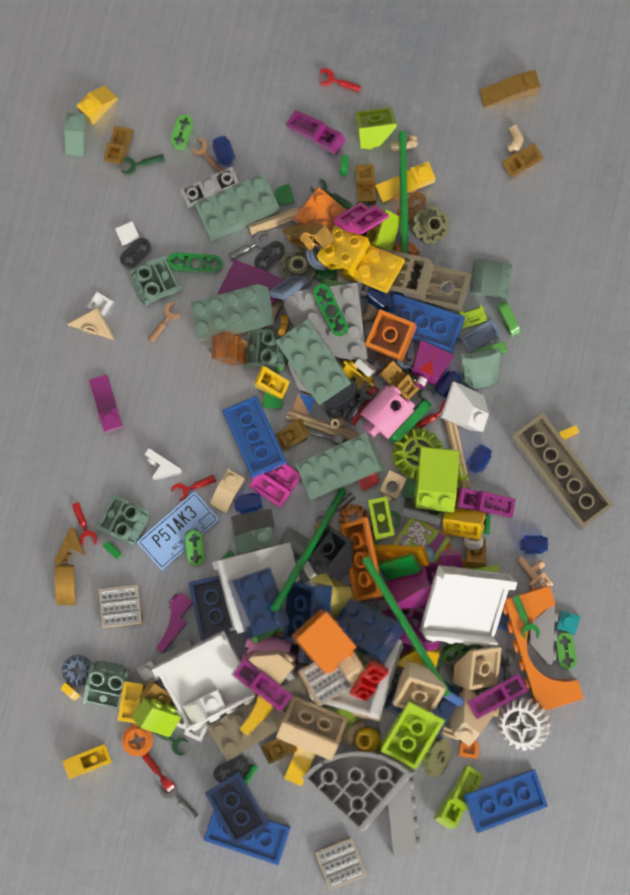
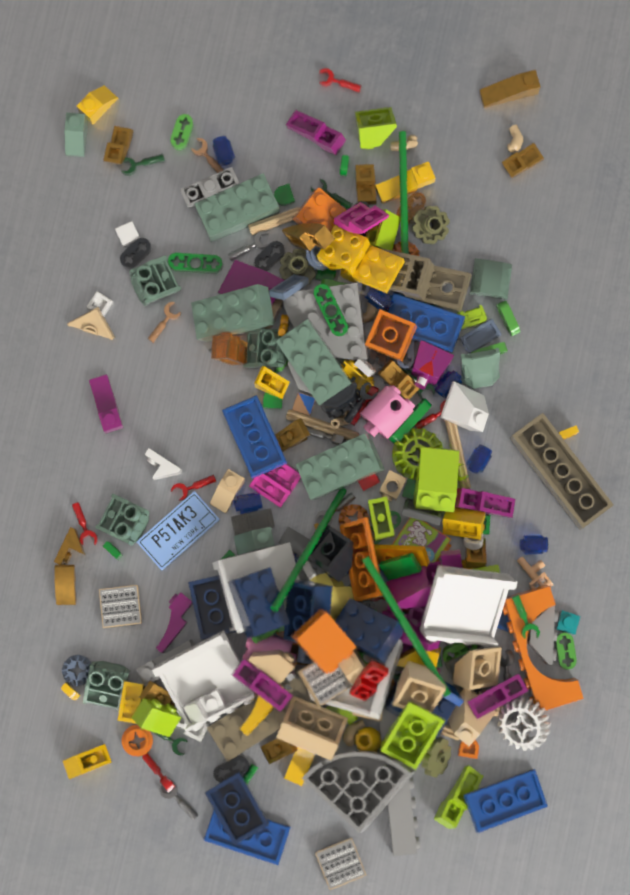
(189, 547): bright green beam -> none

